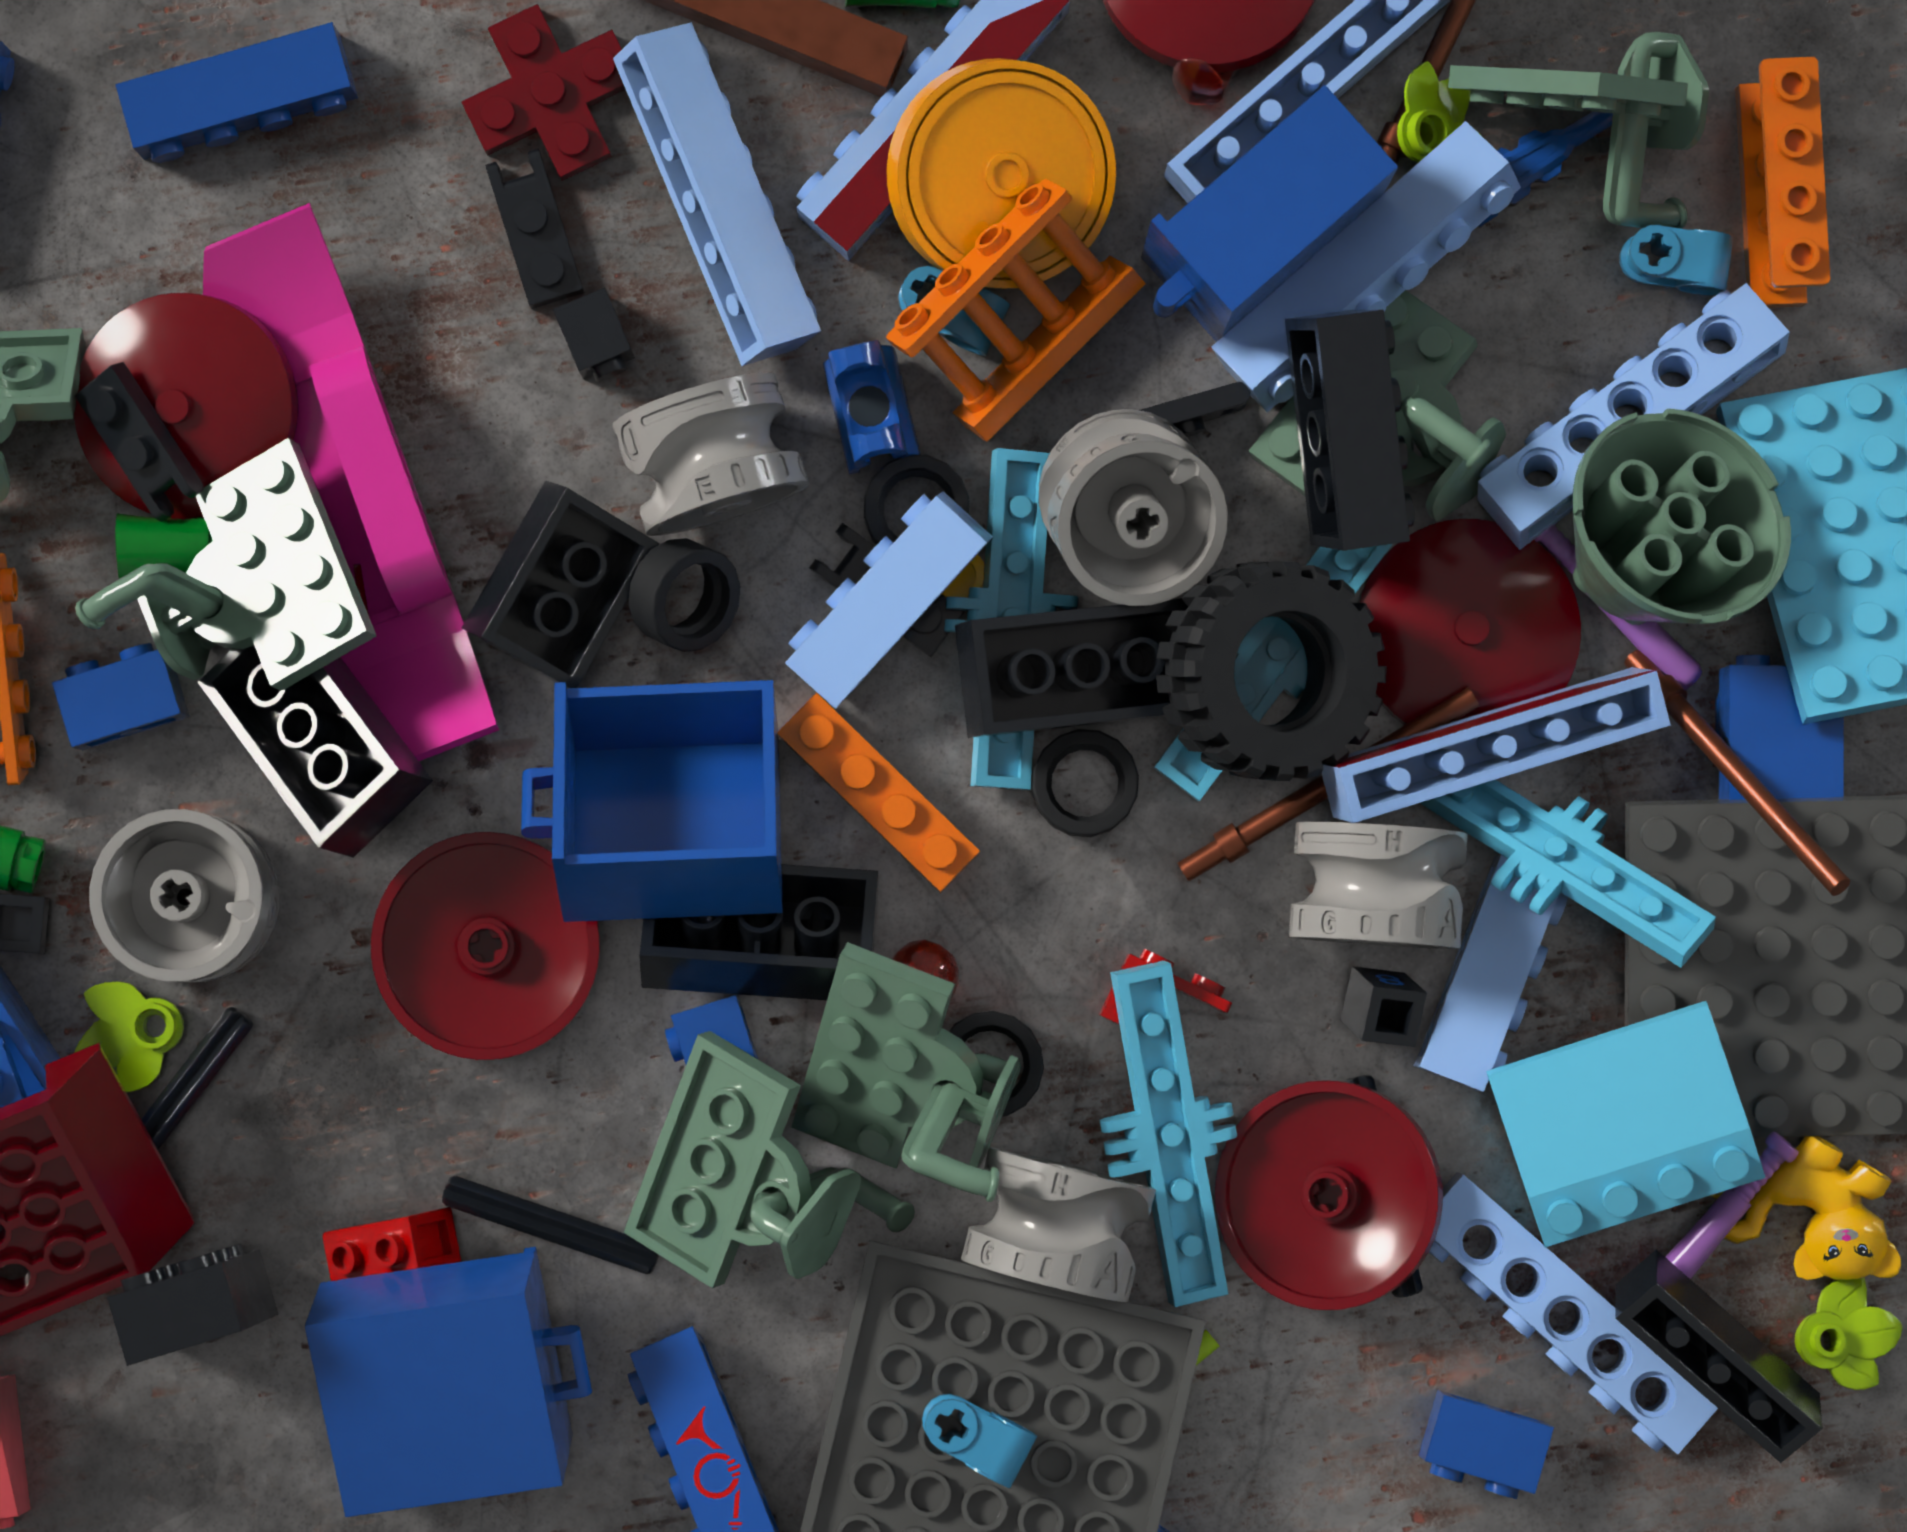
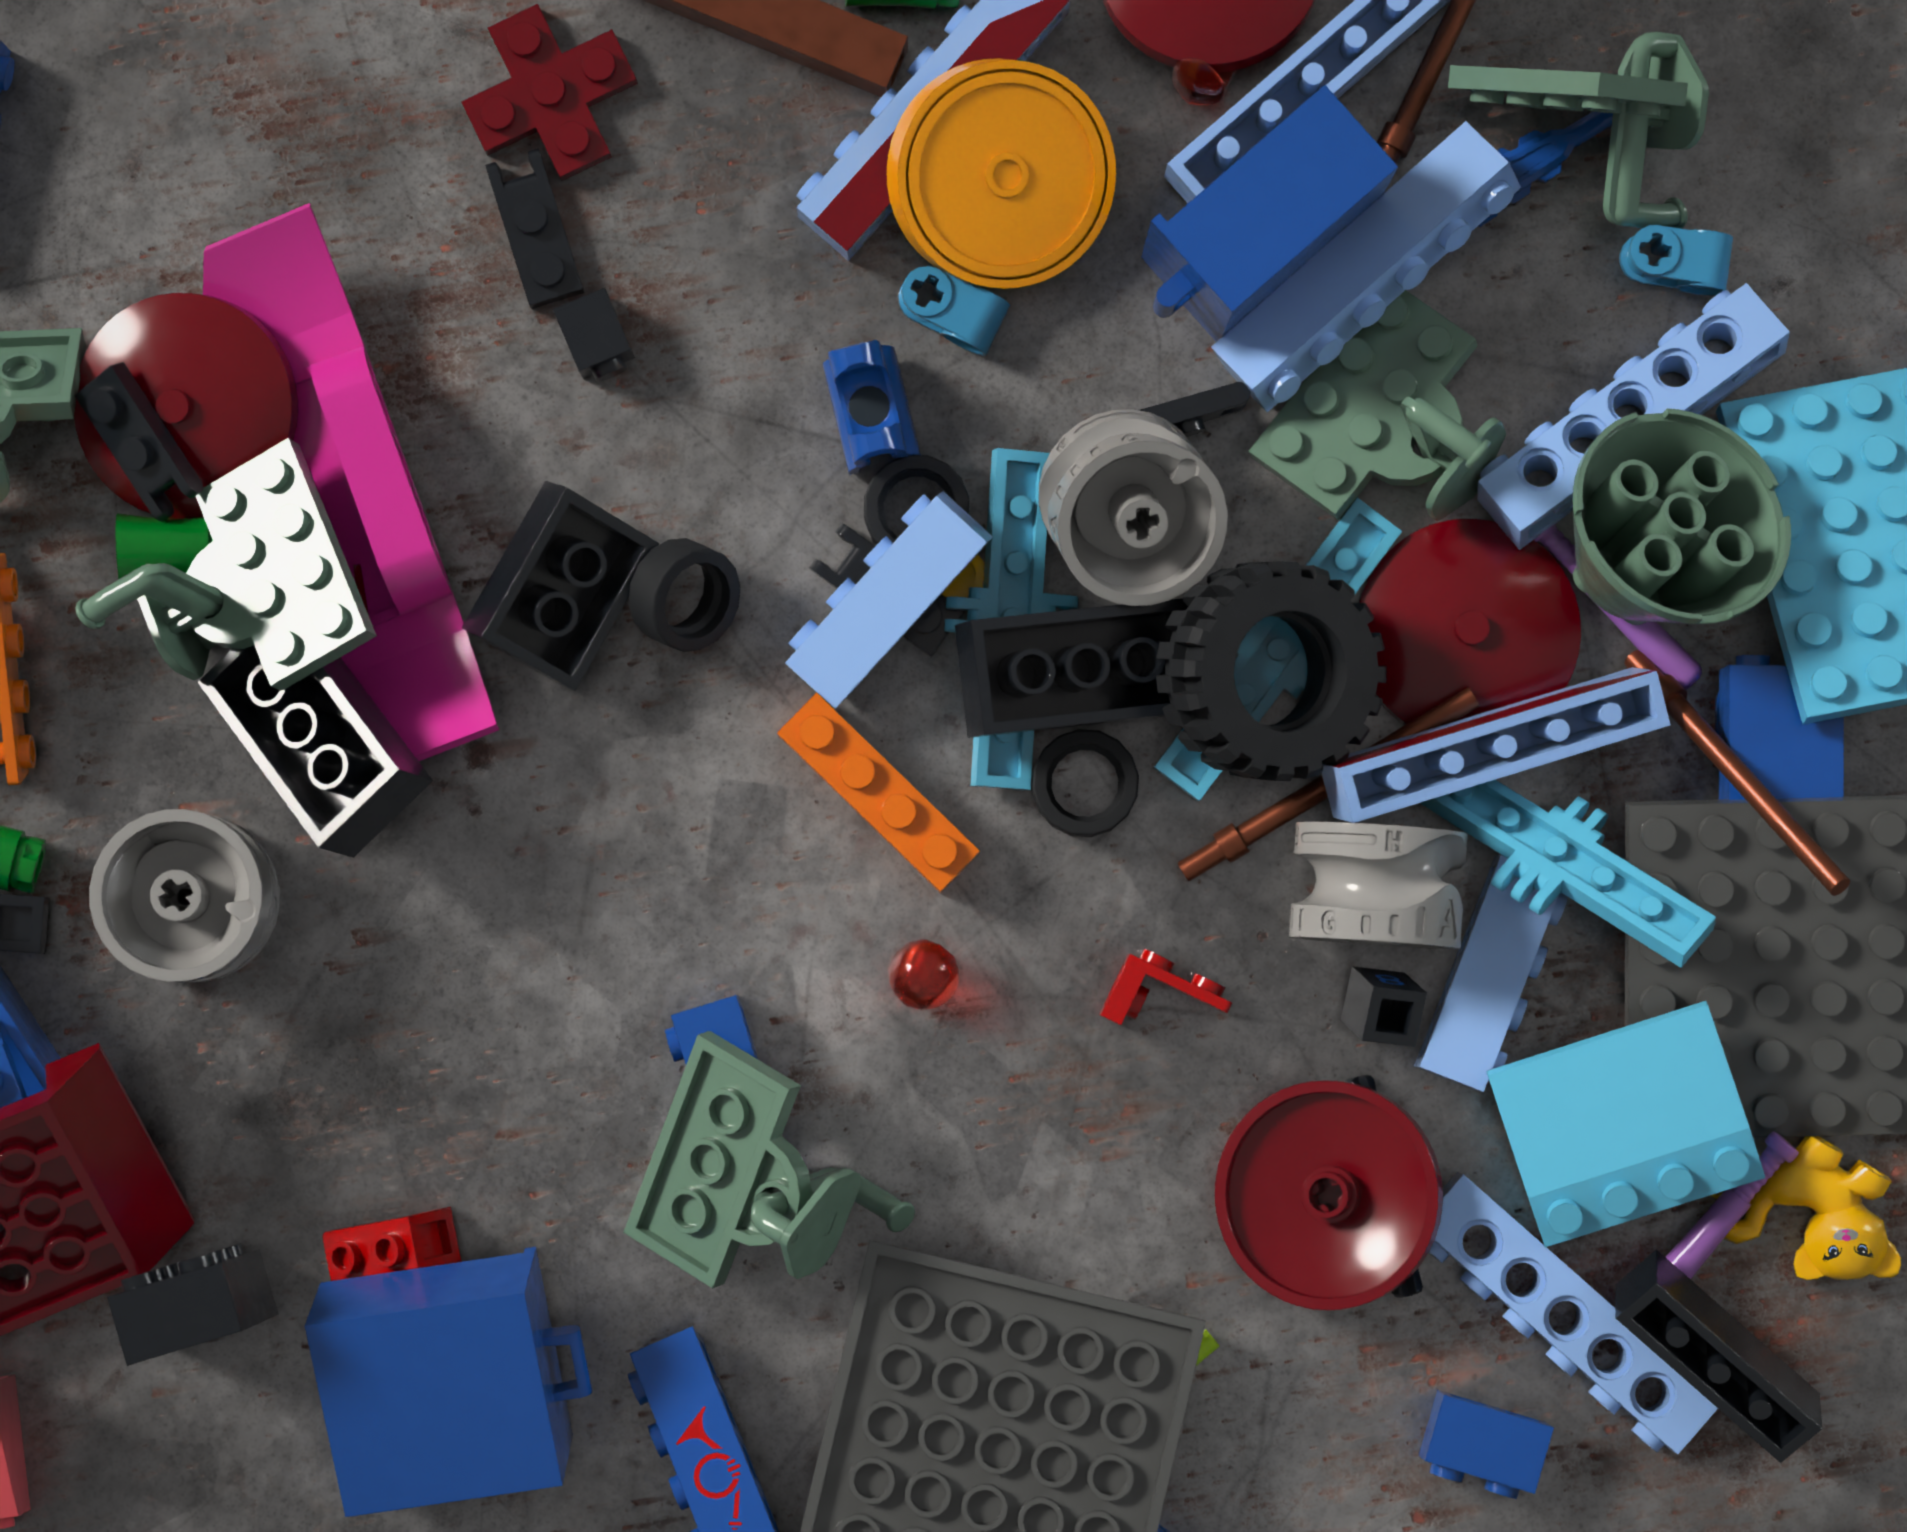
(119, 697): blue brick -> none
(124, 1031): lime plate -> none
(196, 1074): black axle -> none
(237, 93): blue brick -> none
(479, 948): dark red dish -> none
(548, 1224): black axle -> none
(662, 801): blue container -> none
(710, 453): light grey piece -> none
(717, 193): light blue brick -> none
(767, 953): black brick -> none
(894, 1068): sand green plate -> none
(985, 1443): dark azure piece -> none
(1024, 1039): black tyre -> none
(1060, 1226): light grey piece -> none
(1064, 325): orange fence -> none
(1168, 1133): medium azure hinge -> none
(1349, 429): black brick -> none
(1429, 109): lime plate -> none
(1783, 181): orange fence -> none
(1855, 1333): lime plate -> none

